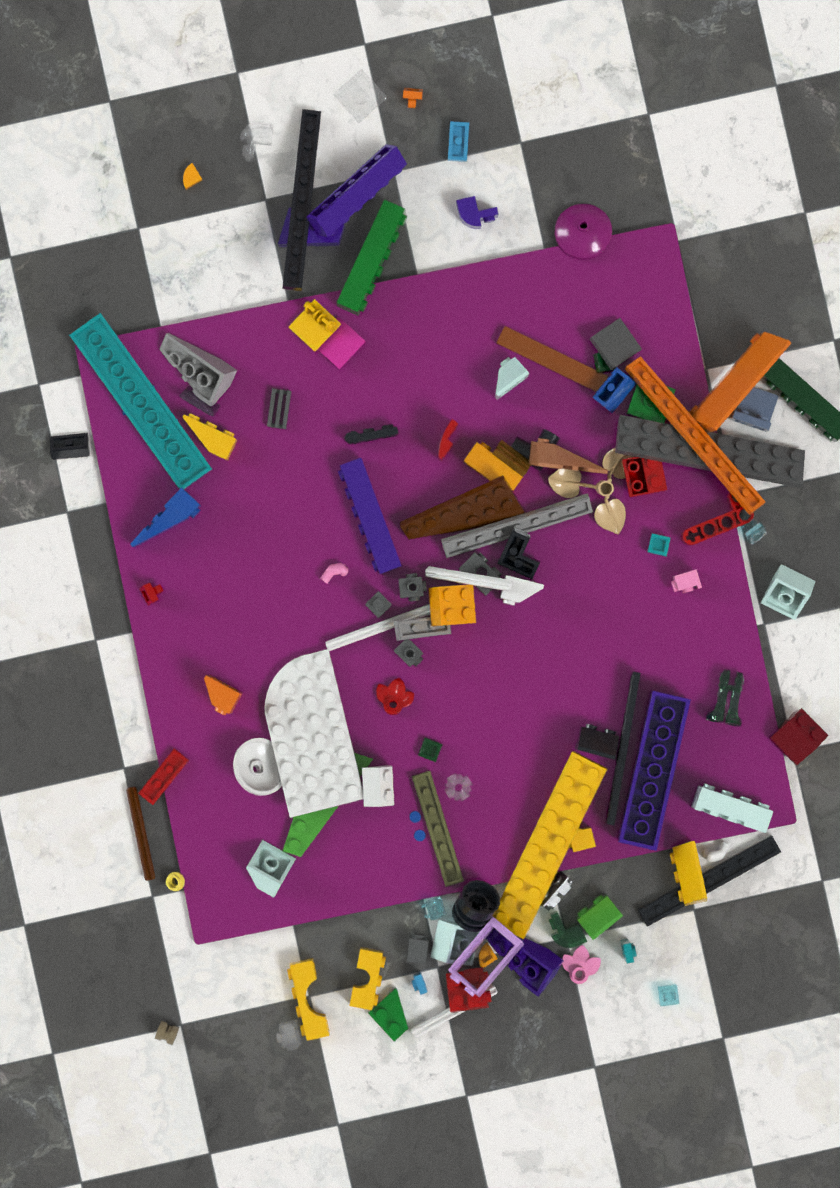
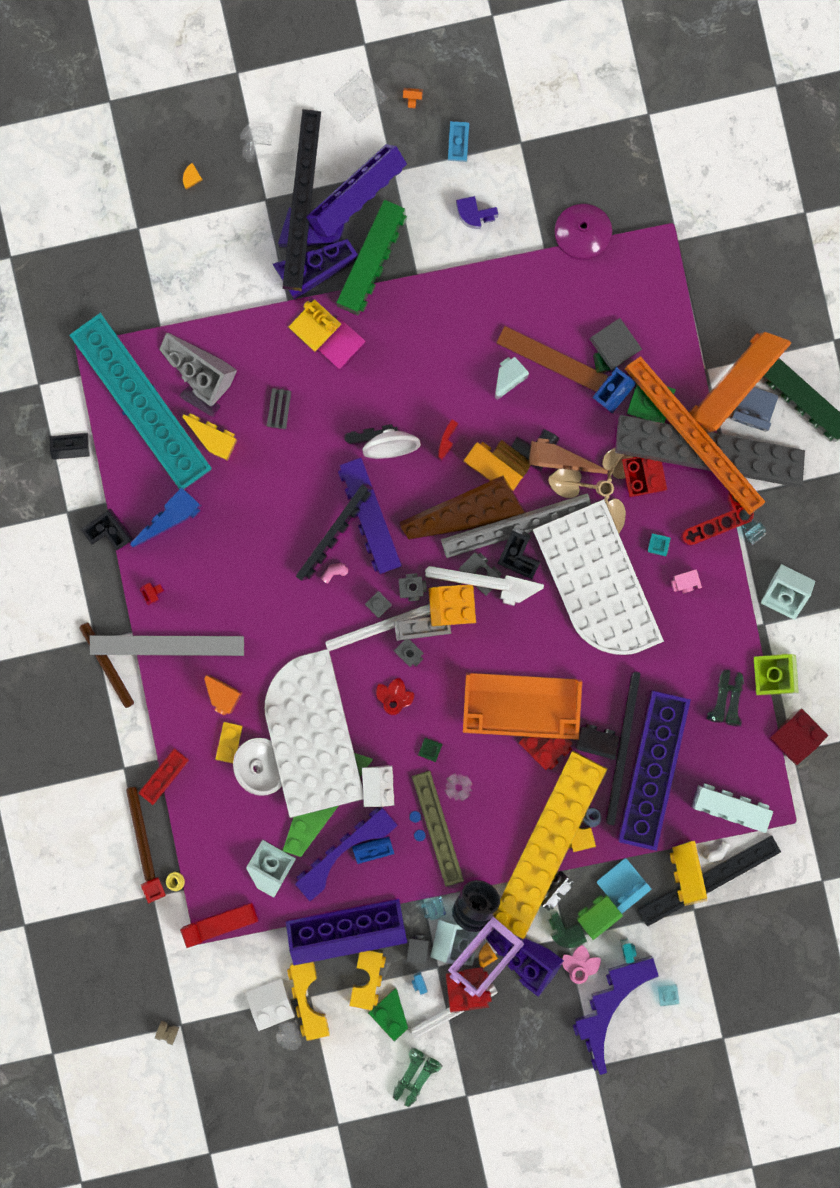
(108, 525): none -> black brick
(109, 669): none -> reddish brown axle
(153, 890): none -> red plate
(167, 645): none -> light grey tile
(218, 924): none -> red beam
(228, 742): none -> yellow plate
(270, 1004): none -> white slope
(322, 265): none -> dark purple wedge
(339, 526): none -> black plate
(346, 932): none -> dark purple brick
(373, 850): none -> blue plate
(375, 827): none -> dark purple arch
(391, 444): none -> white dish
(416, 1060): none -> clear green piece
(522, 706): none -> orange slope
(546, 750): none -> red plate
(595, 815): none -> sand blue plate
(598, 581): none -> white plate
(605, 1002): none -> dark purple arch
(623, 885): none -> medium azure bracket
(776, 674): none -> lime slope

